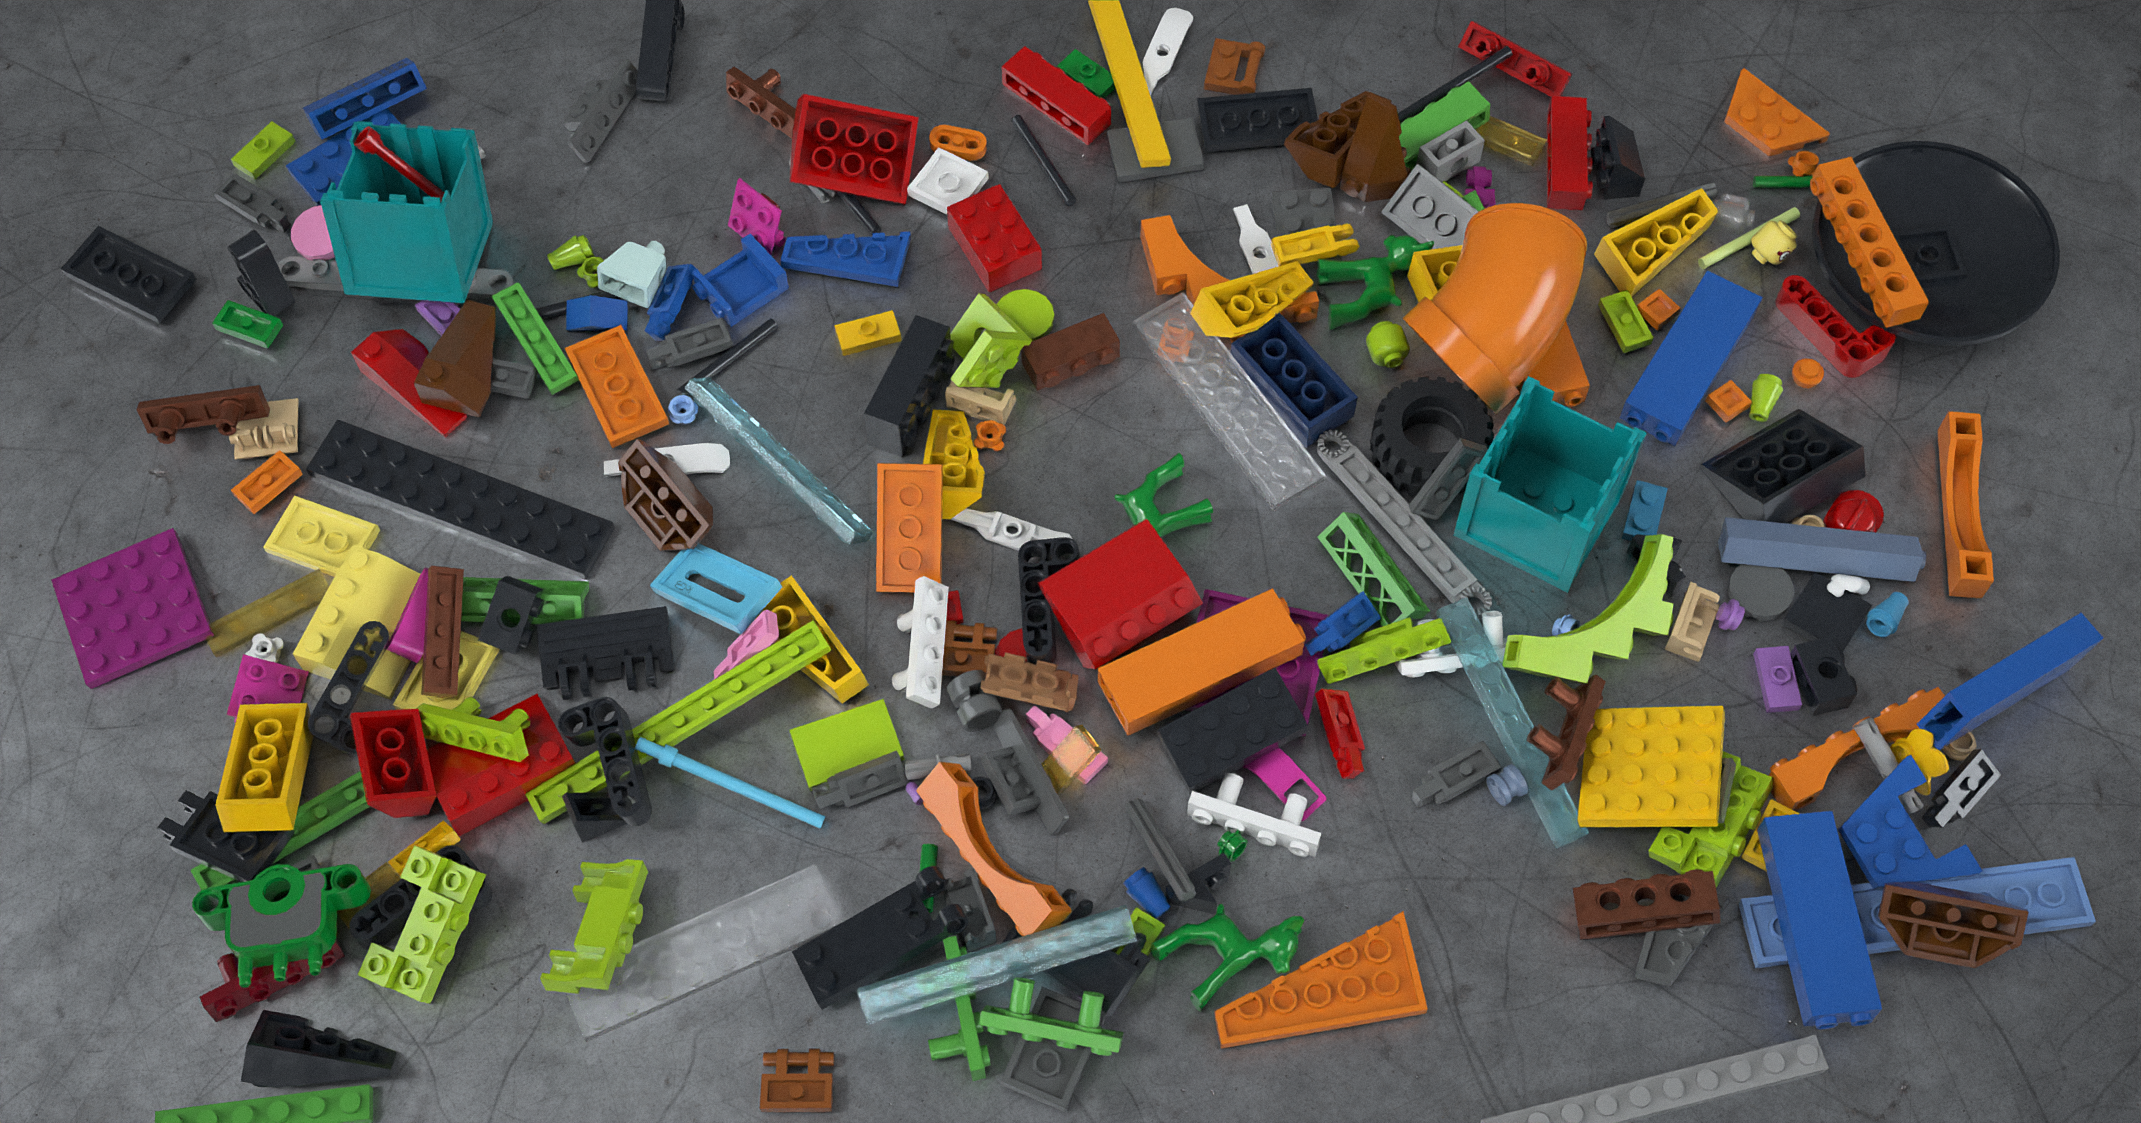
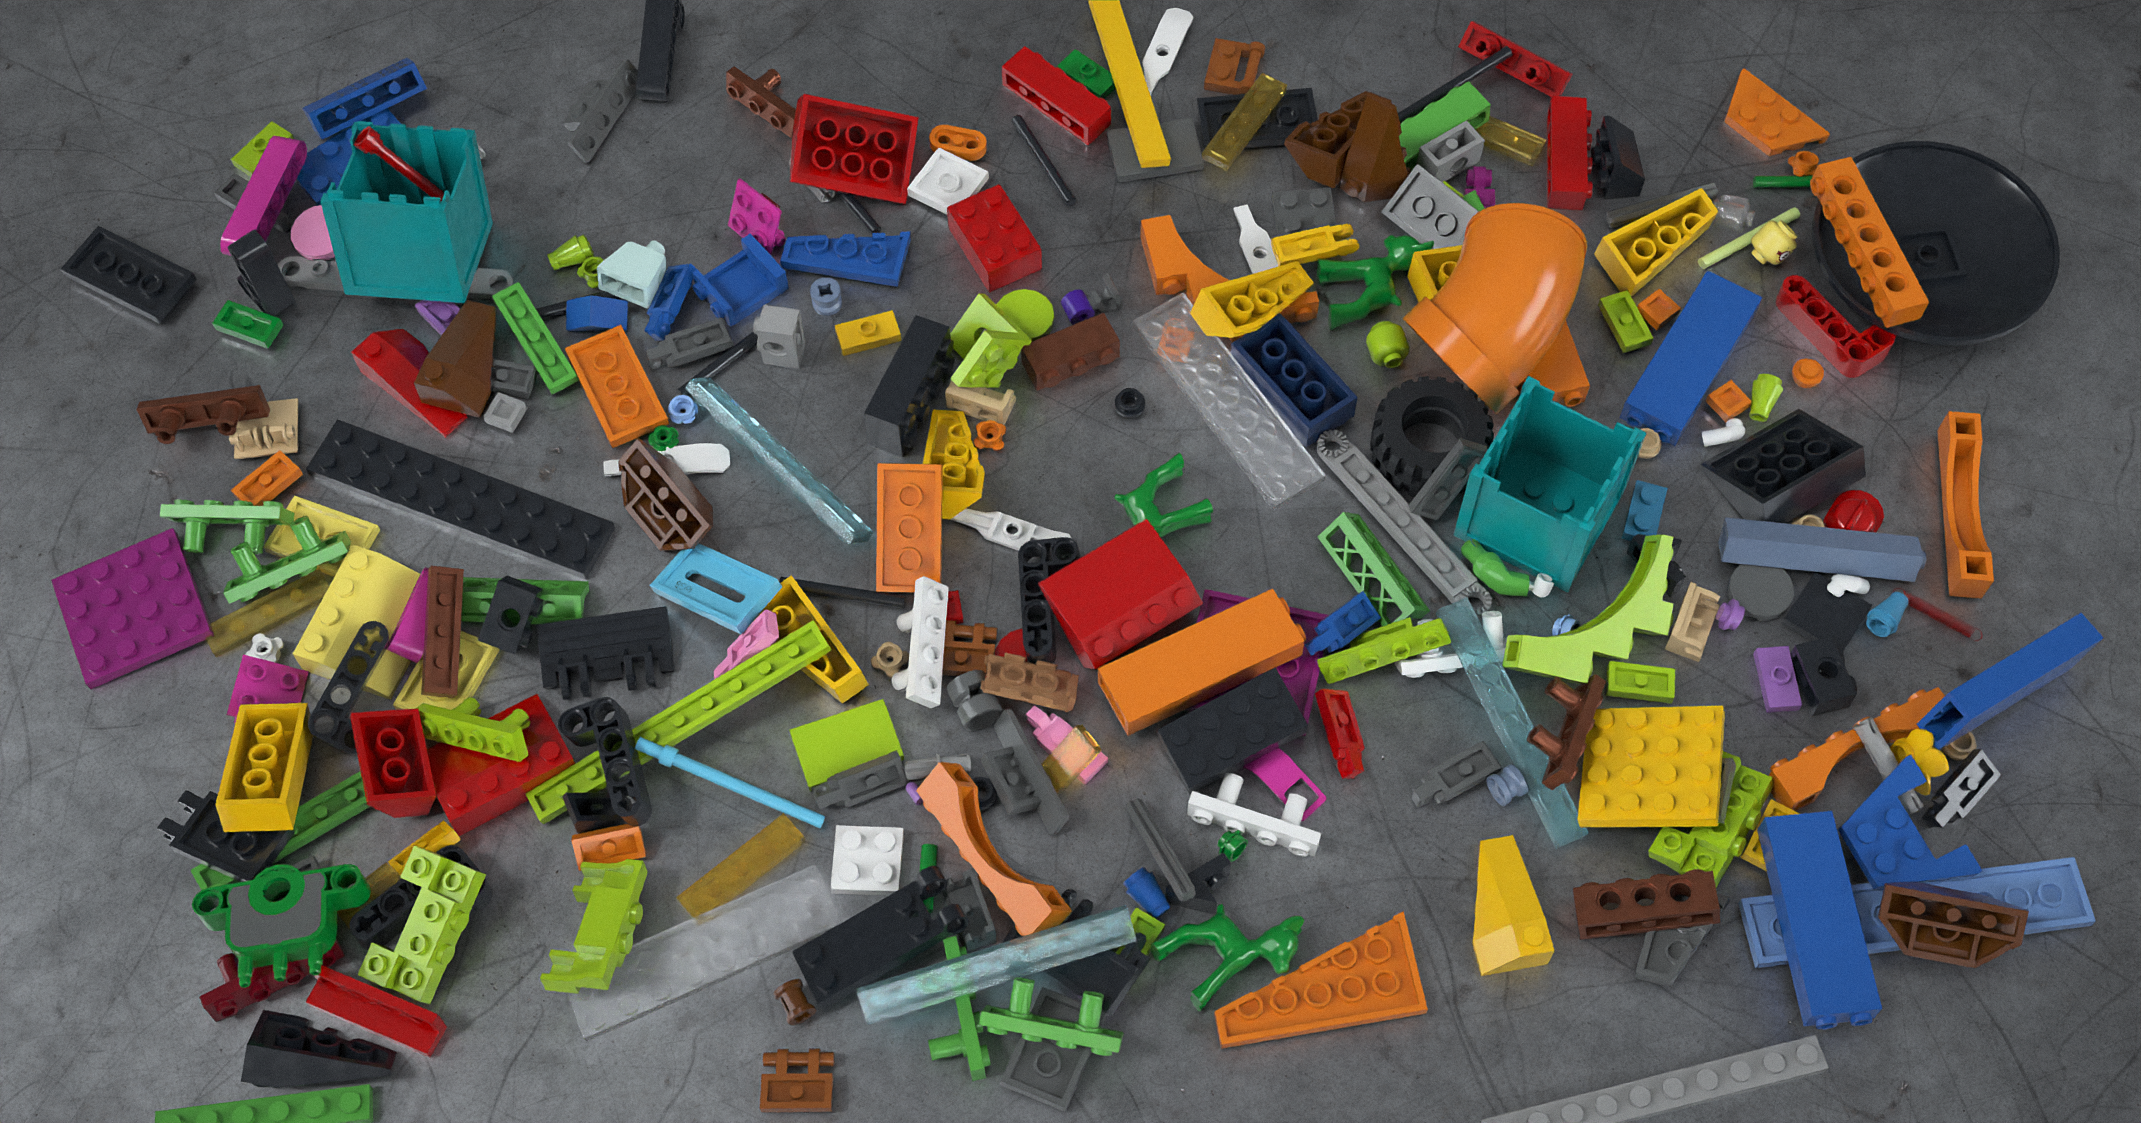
(215, 512): none -> bright green plate
(266, 190): none -> dark pink beam
(275, 574): none -> bright green plate
(376, 1011): none -> red fence
(505, 412): none -> light grey plate
(609, 845): none -> orange plate
(663, 431): none -> green plate
(742, 867): none -> clear yellow plate
(780, 336): none -> light grey brick
(794, 1001): none -> reddish brown bush
(826, 304): none -> sand blue wheel
(852, 594): none -> black bar
(867, 860): none -> white plate
(886, 651): none -> tan plate
(1081, 306): none -> leg
(1133, 396): none -> black plate
(1244, 121): none -> clear yellow tile
(1493, 573): none -> bright green arm
(1508, 916): none -> yellow wedge
(1640, 682): none -> lime plate
(1651, 444): none -> tan plate
(1733, 431): none -> white arm
(1937, 616): none -> red piece

